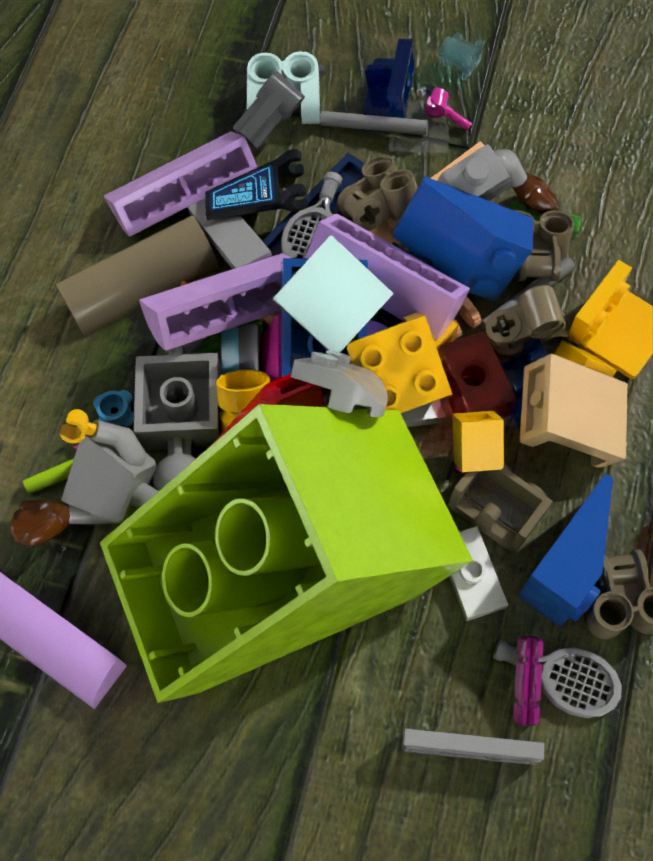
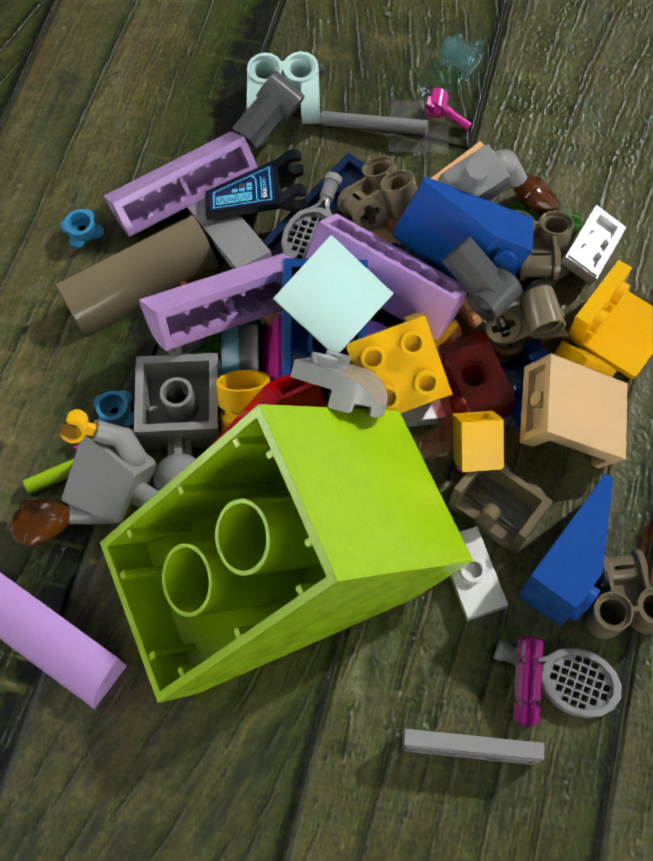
(81, 219): none -> dark azure plate
(391, 82): clear blue panel -> none
(489, 287): none -> dark grey piece
(593, 245): none -> white plate

